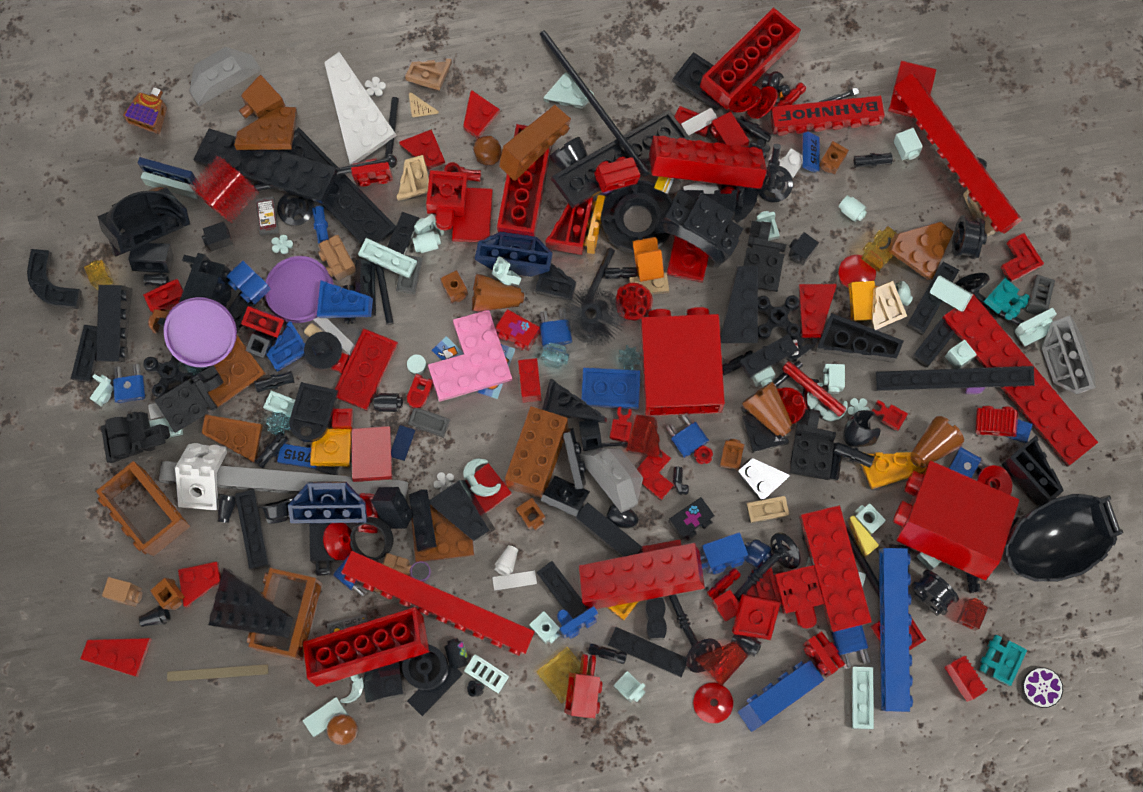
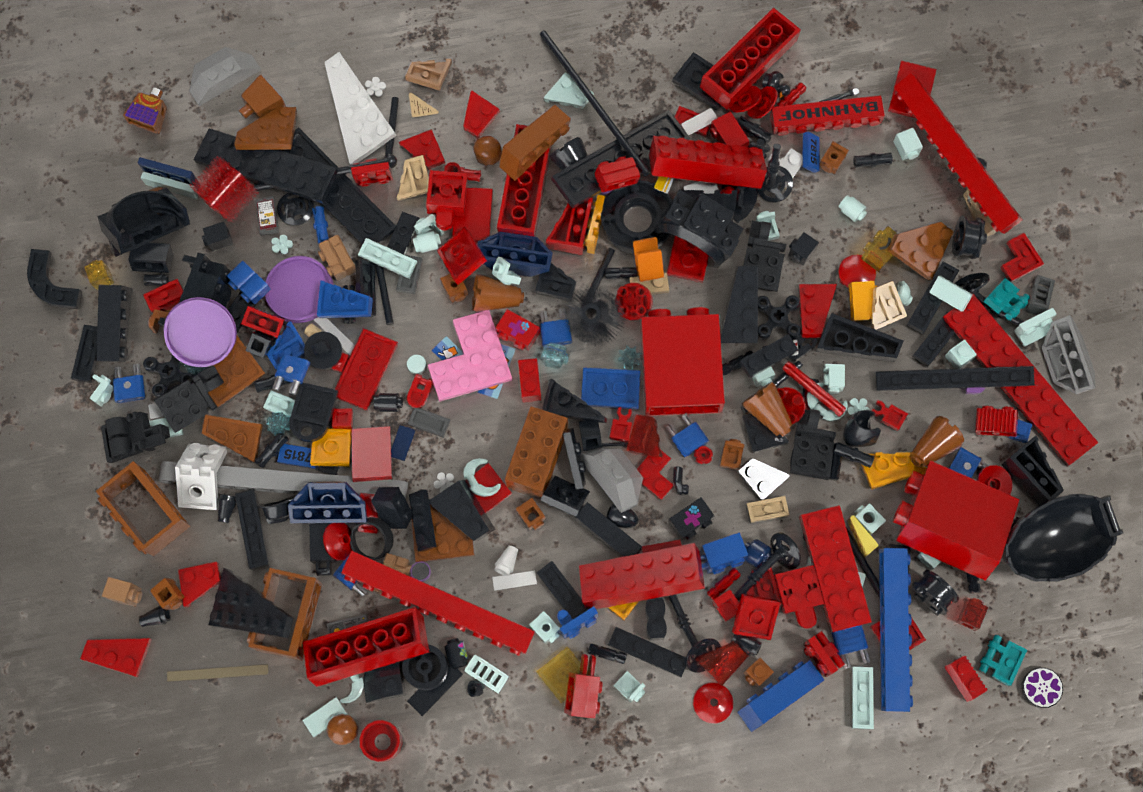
(292, 370): none -> blue piece
(368, 738): none -> red piece
(461, 255): none -> red tile
(758, 673): none -> dark orange brick

